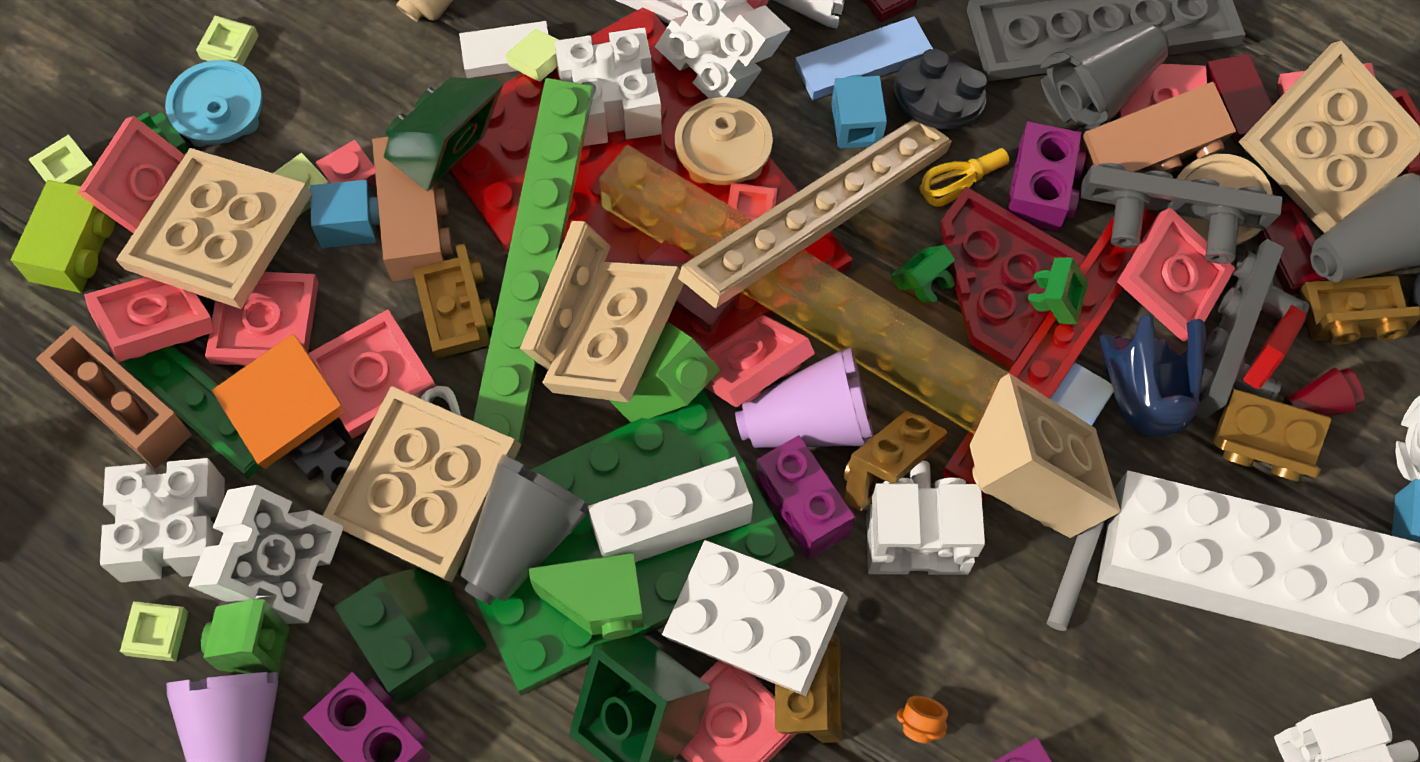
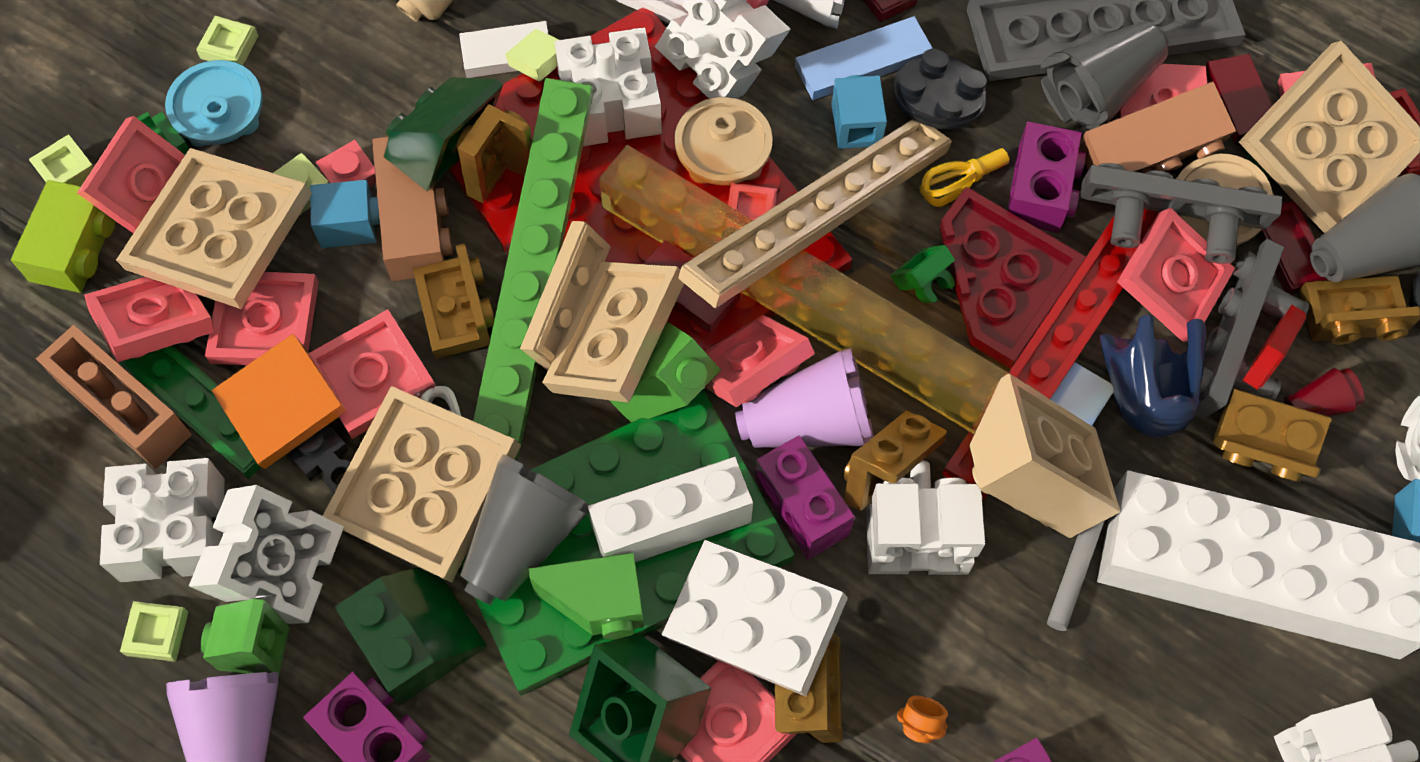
(490, 147): none -> pearl gold bracket
(1064, 291): green tile -> none

